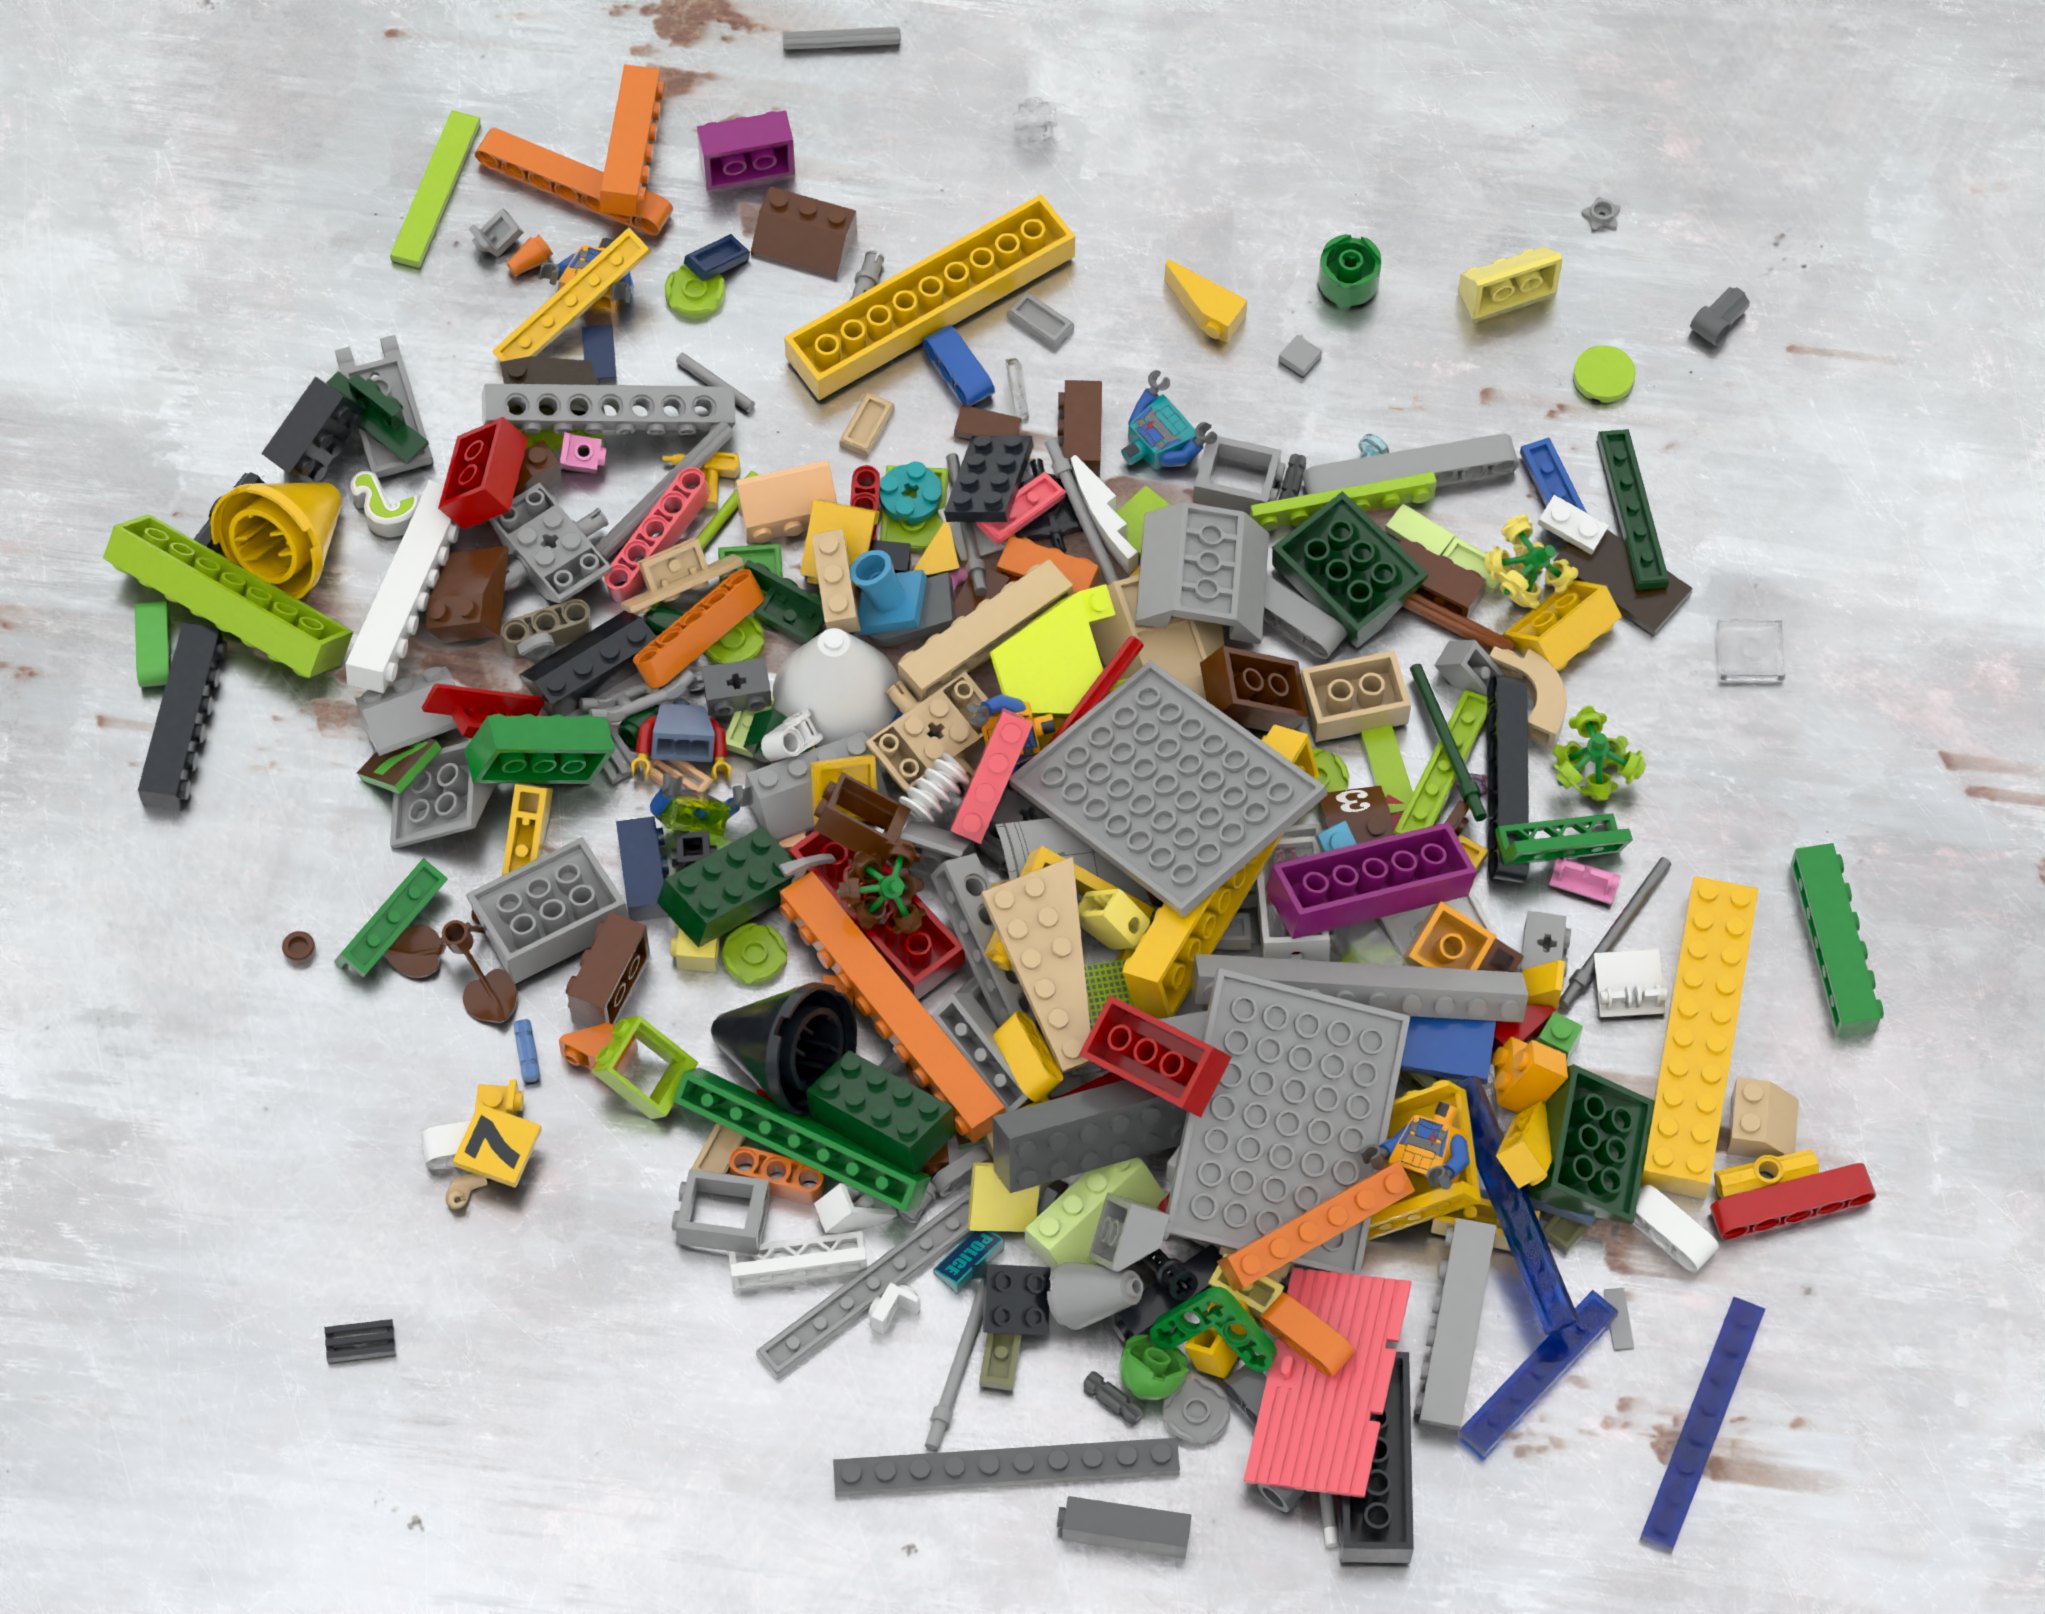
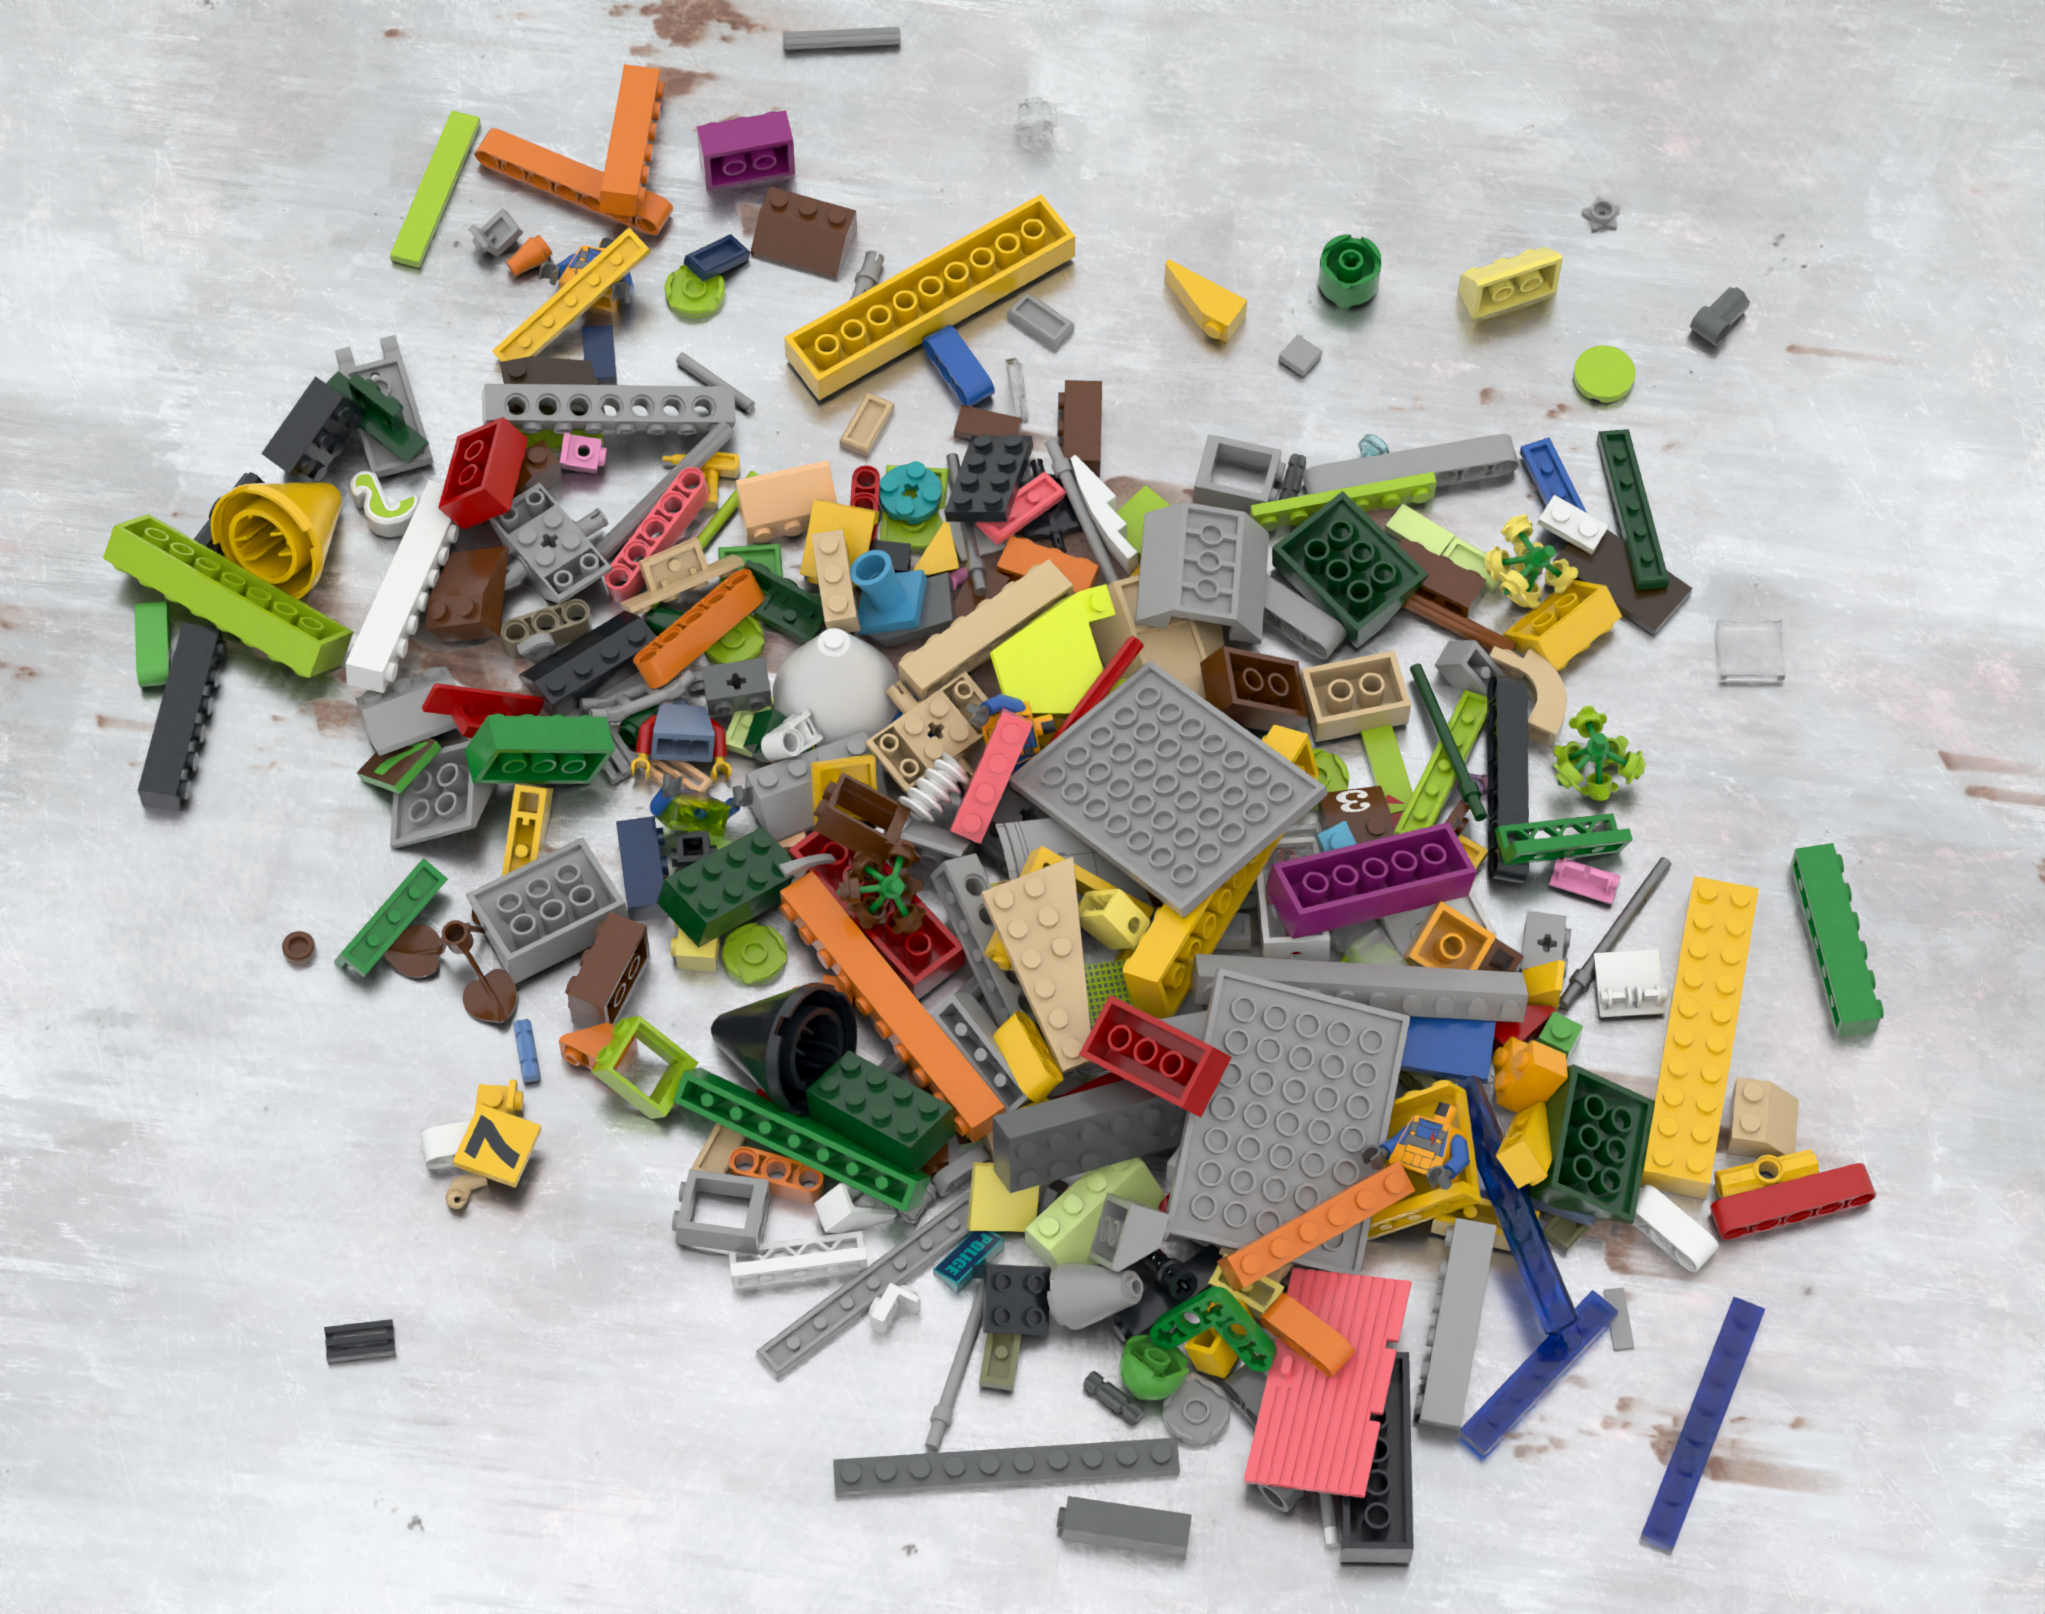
(1161, 432): torso -> none

